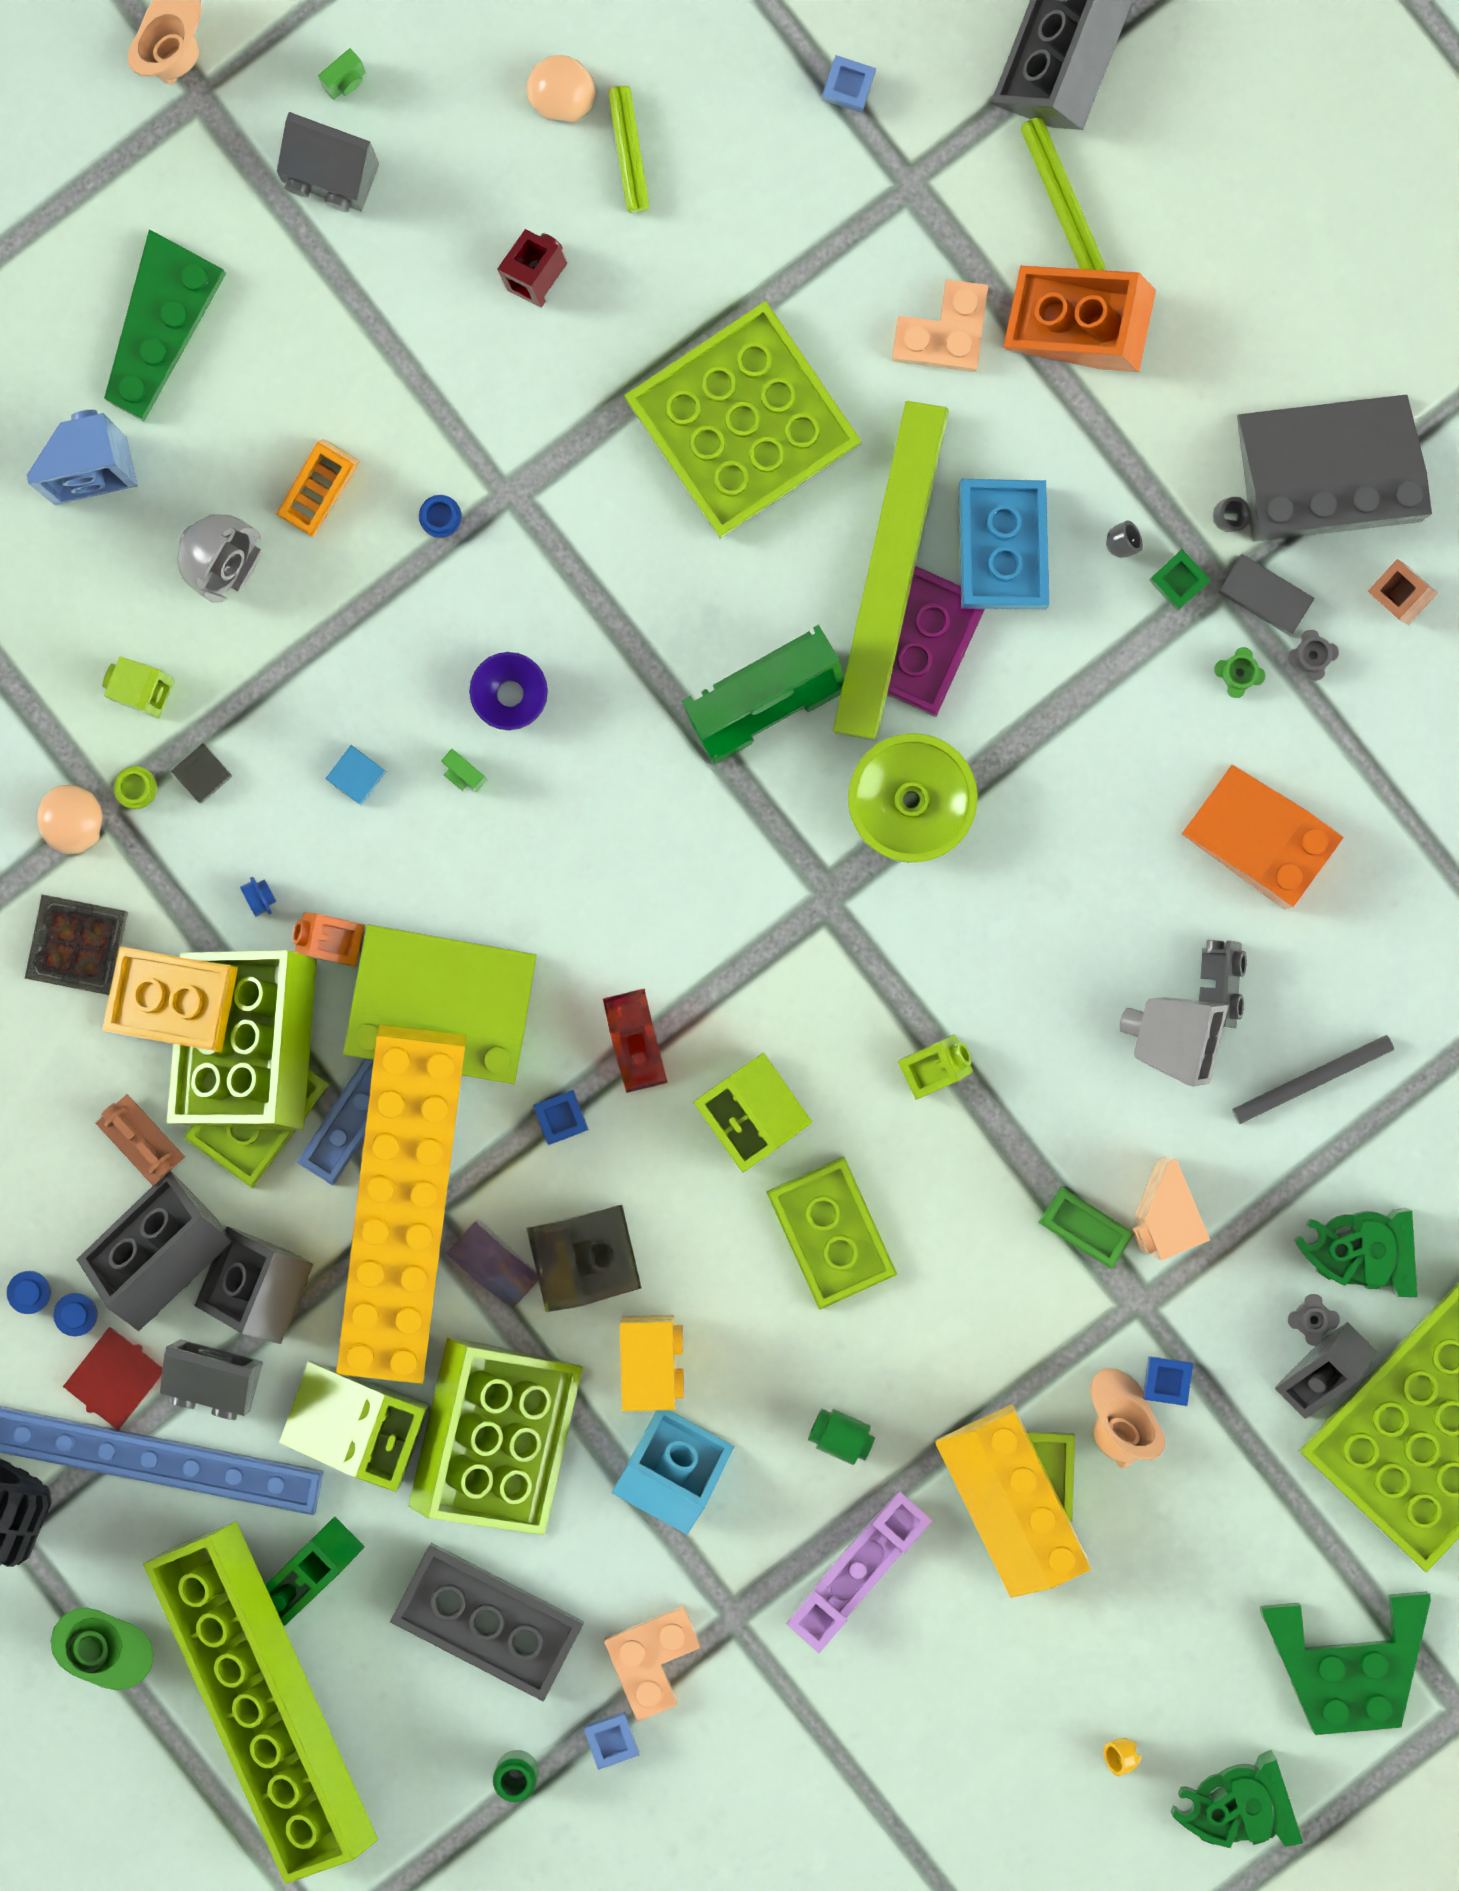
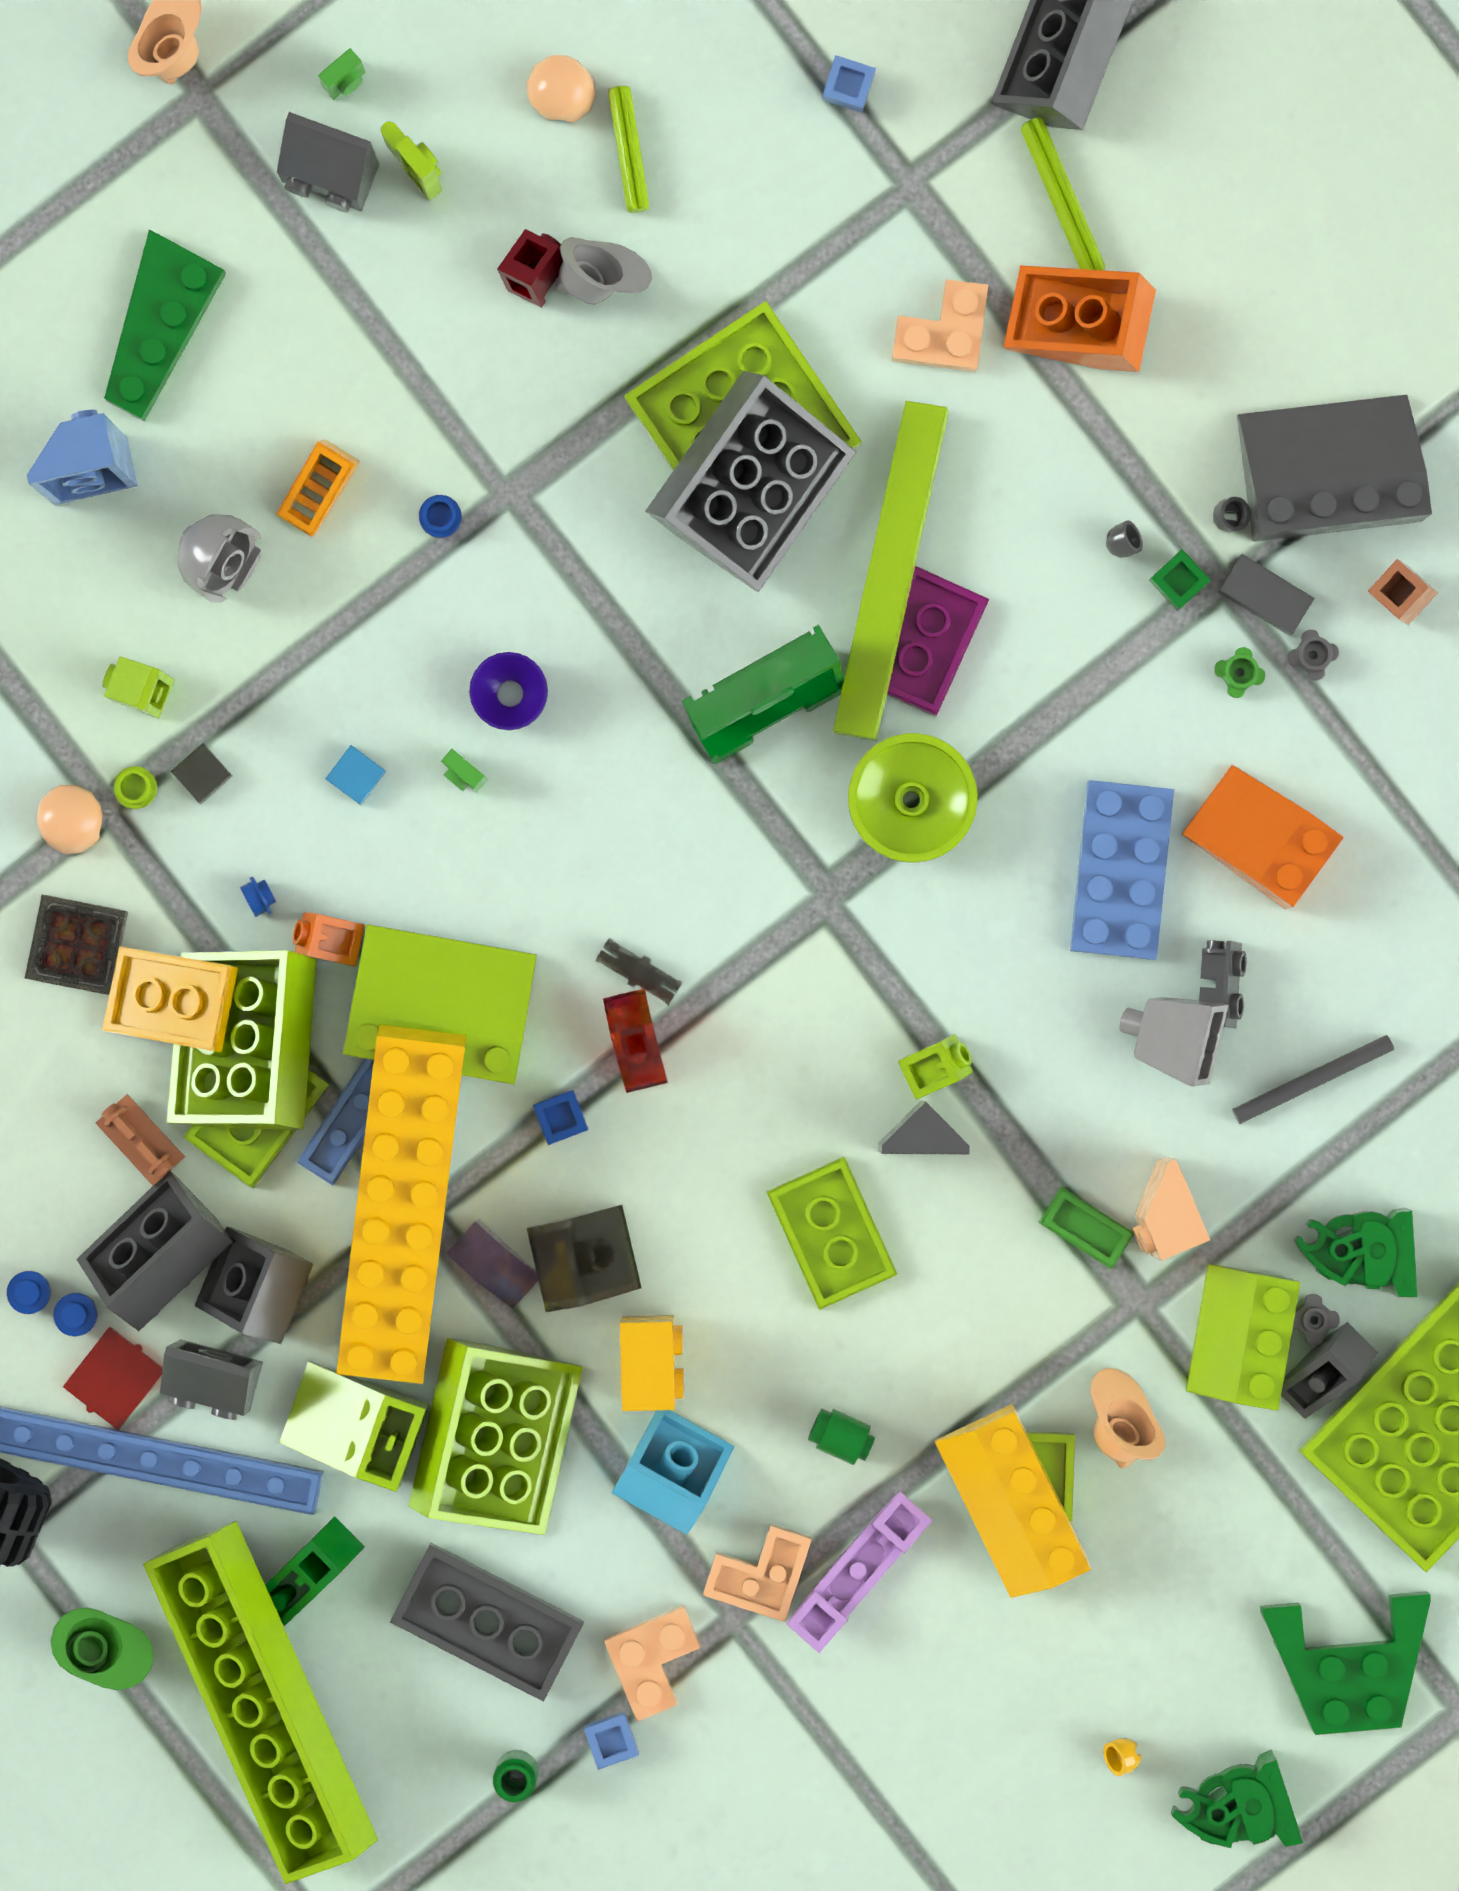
(415, 160): none -> lime hinge
(599, 269): none -> light grey piece
(639, 971): none -> clear smoke pin
(751, 480): none -> dark grey slope
(752, 1112): lime slope -> none
(764, 1586): none -> light nougat plate
(923, 1133): none -> dark grey slope
(1003, 544): dark azure plate -> none
(1121, 870): none -> medium blue plate
(1167, 1381): blue plate -> none
(1243, 1337): none -> lime slope

